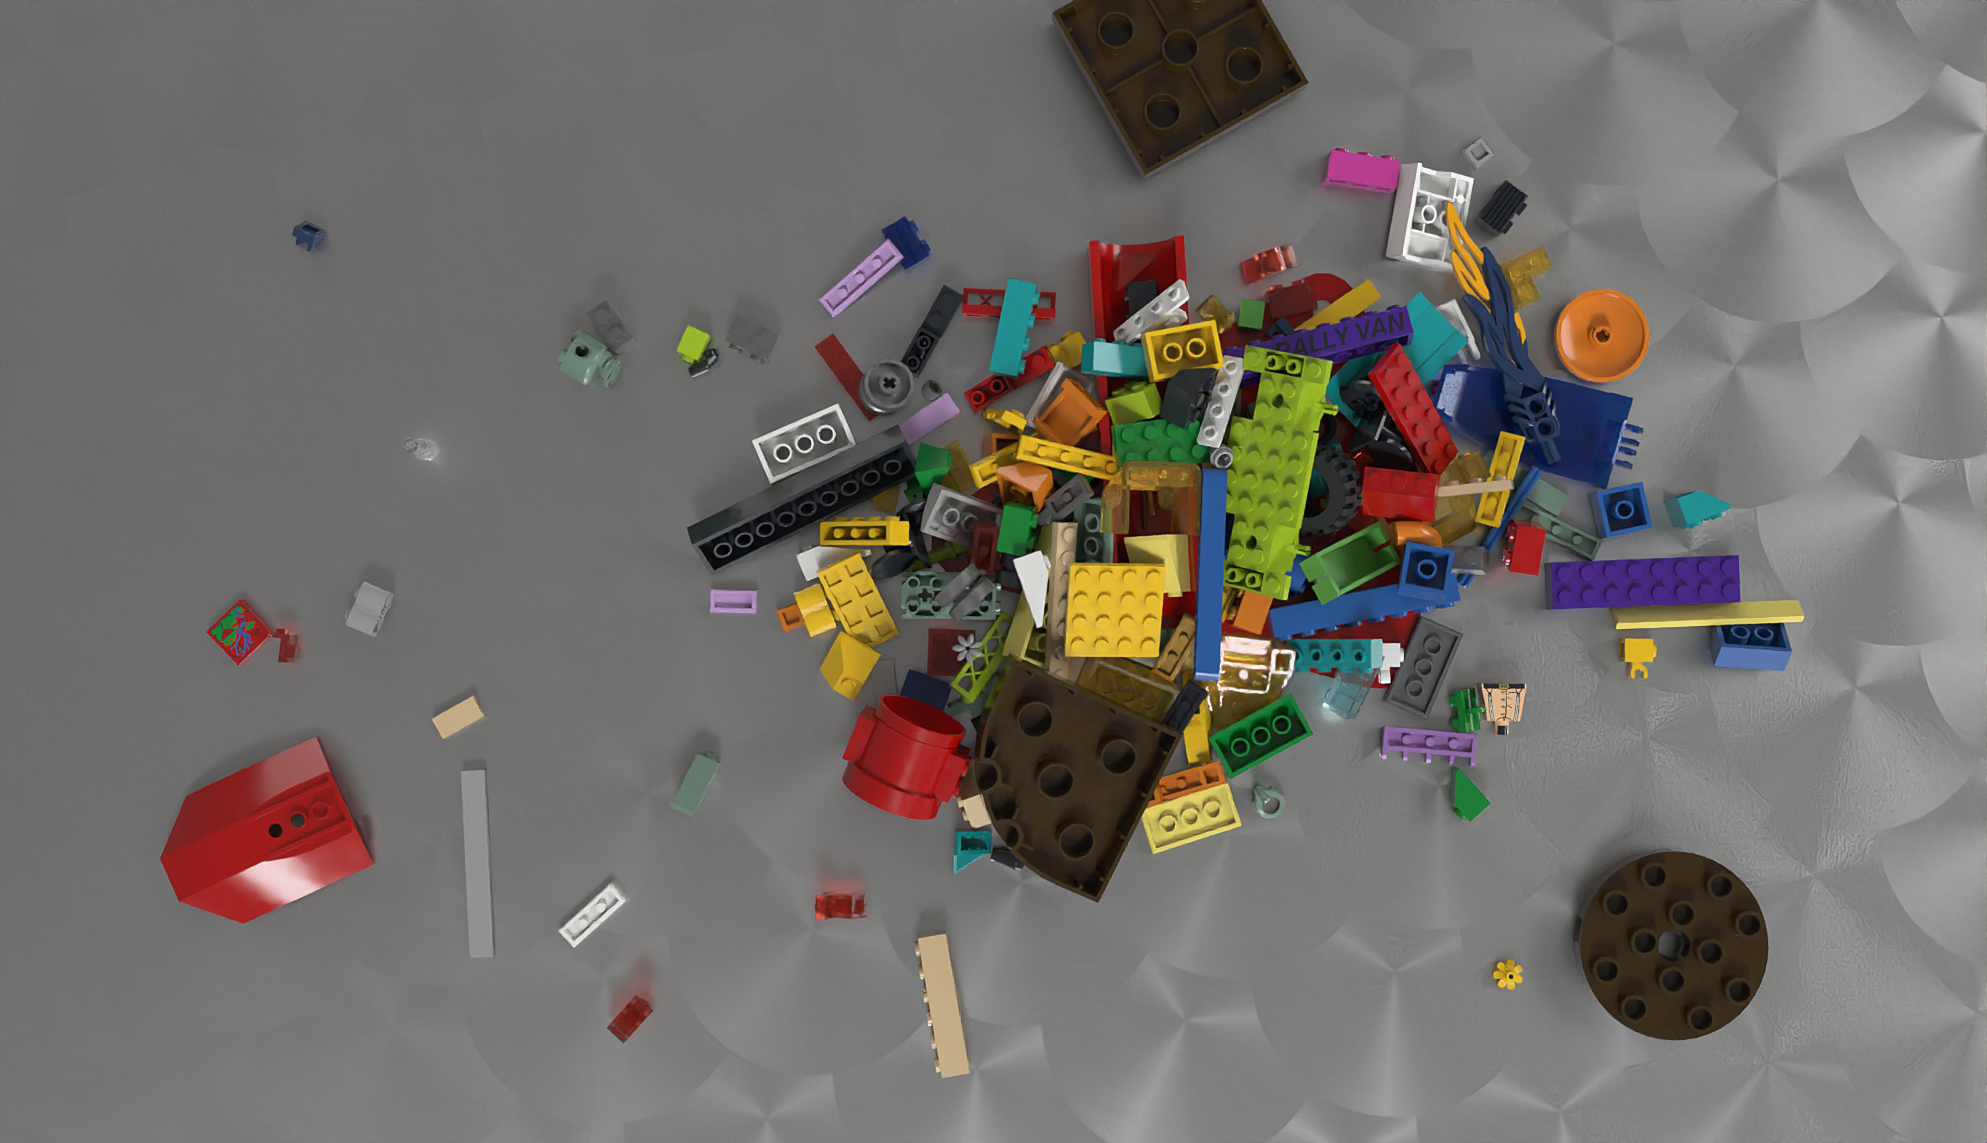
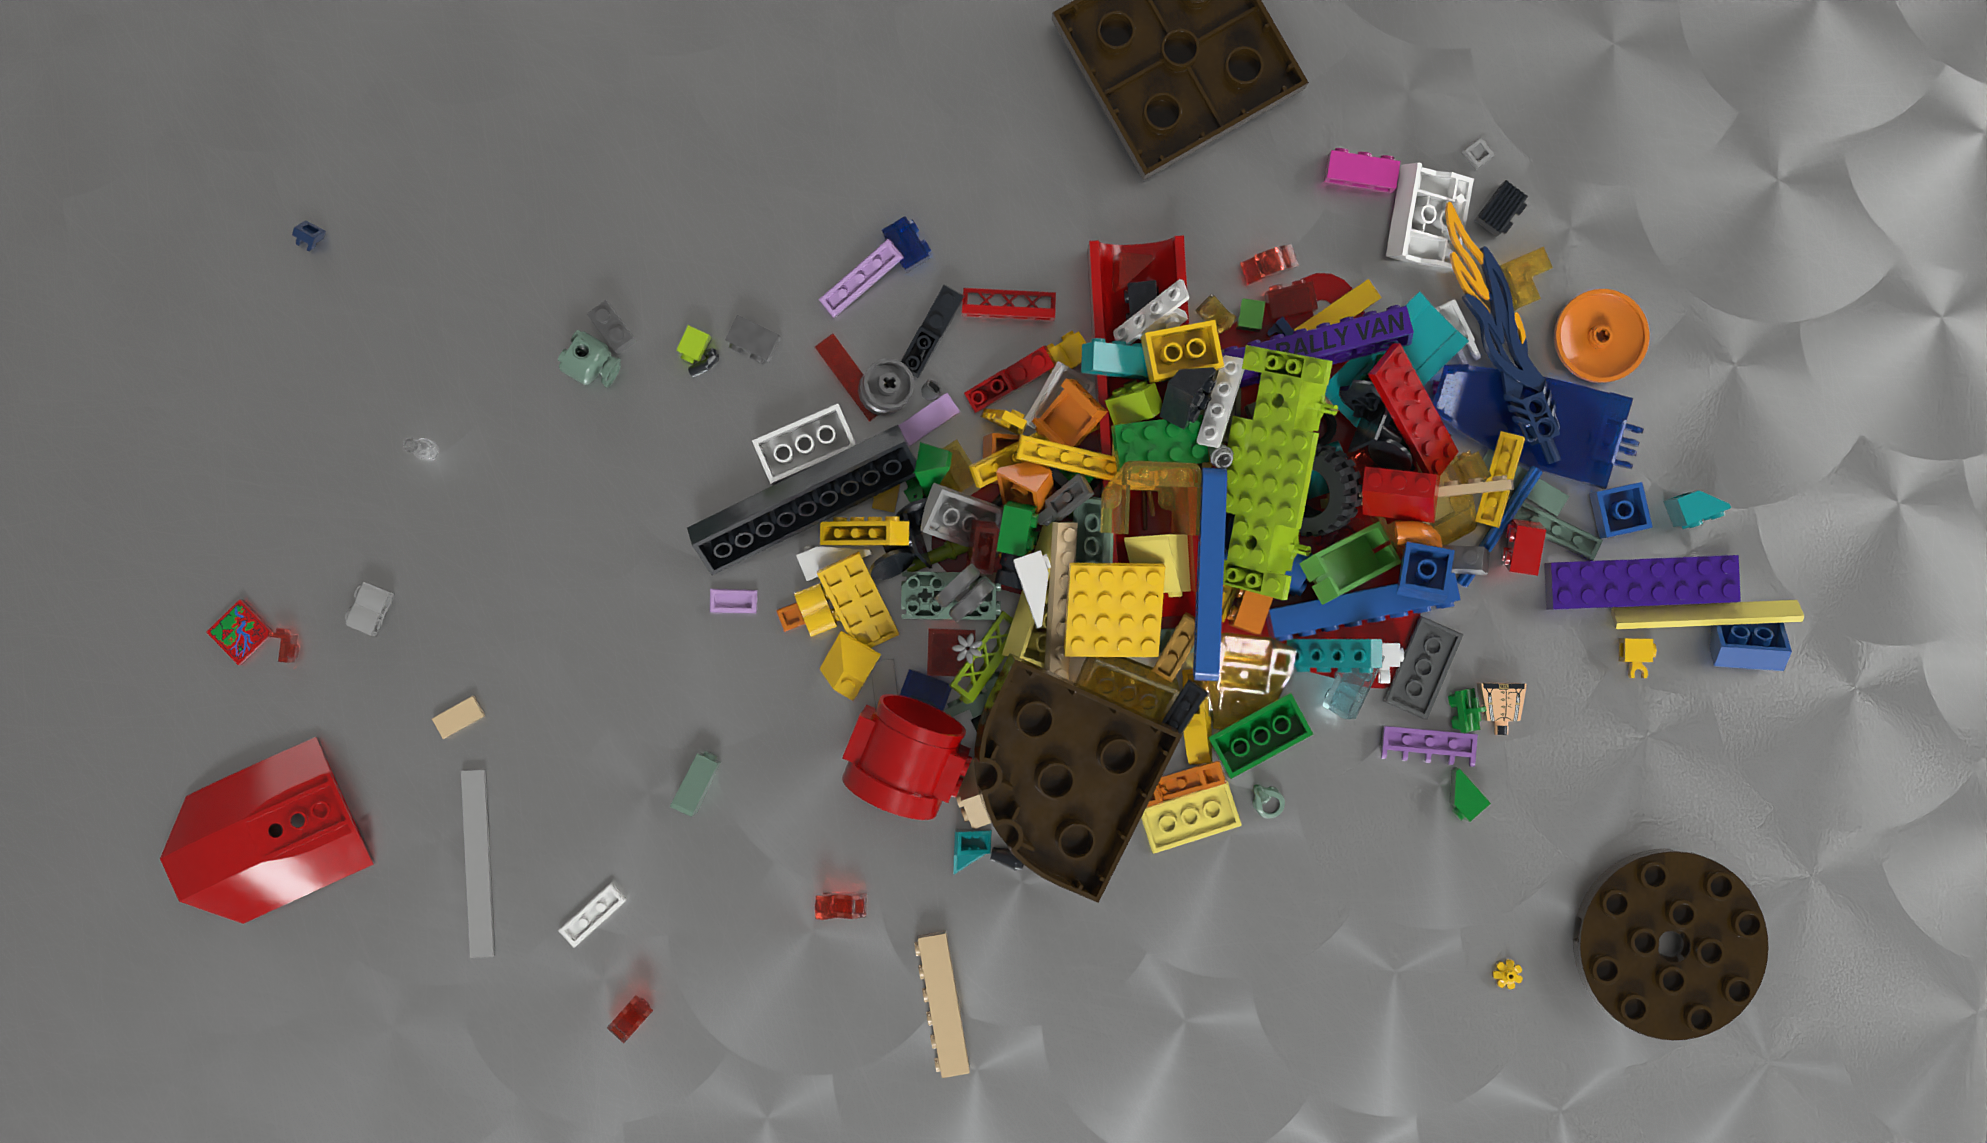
(1013, 329): teal brick -> none

